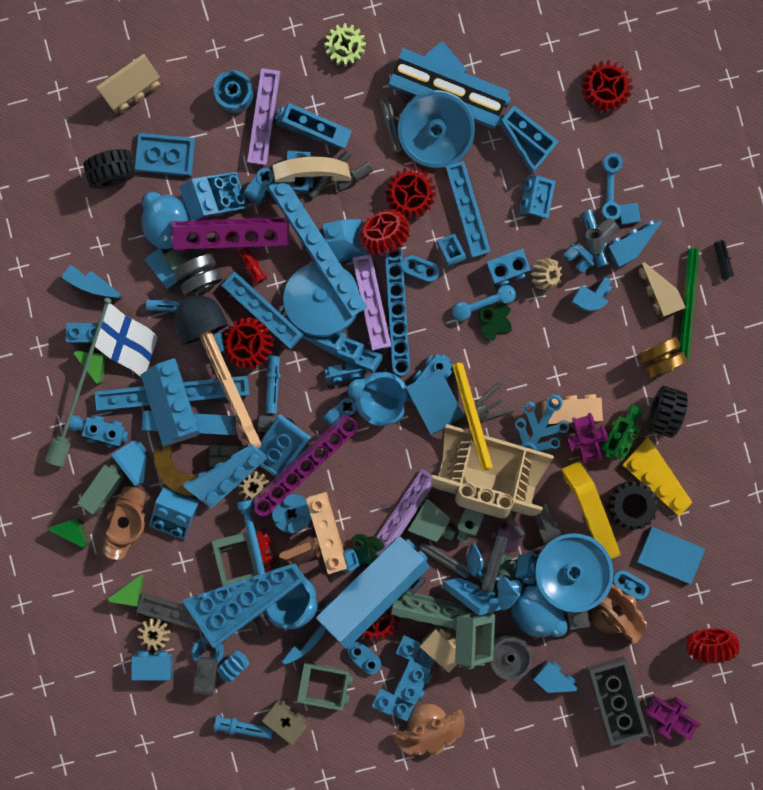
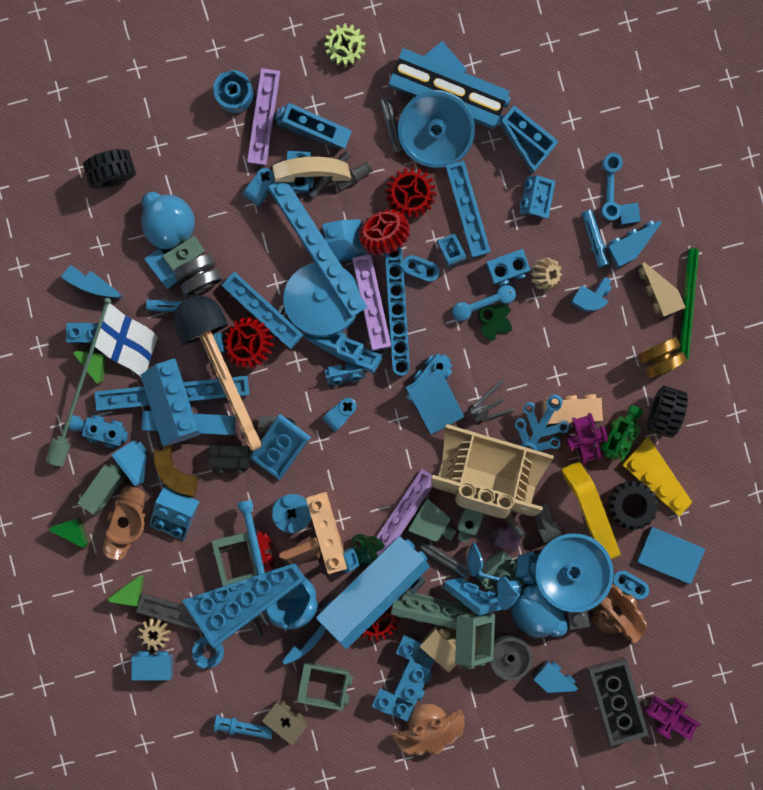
(130, 84): tan slope -> none
(164, 154): dark azure tile -> none
(206, 676): flat silver brick -> none
(213, 196): dark azure slope -> none
(221, 480): dark azure wing -> none
(232, 666): dark azure gear -> none
(240, 227): magenta brick -> none
(248, 484): tan gear -> none
(251, 265): red pin -> none
(272, 384): dark azure pin -> none
(302, 474): magenta beam -> none
(364, 657): dark azure plate -> none
(379, 398): dark azure piece -> none
(472, 417): yellow axle -> none
(494, 564): flat silver axle -> none
(586, 260): dark azure piece -> none
(599, 236): dark grey piece -> none
(609, 92): red gear -> none
(712, 645): red gear -> none
(723, 259): black axle -> none

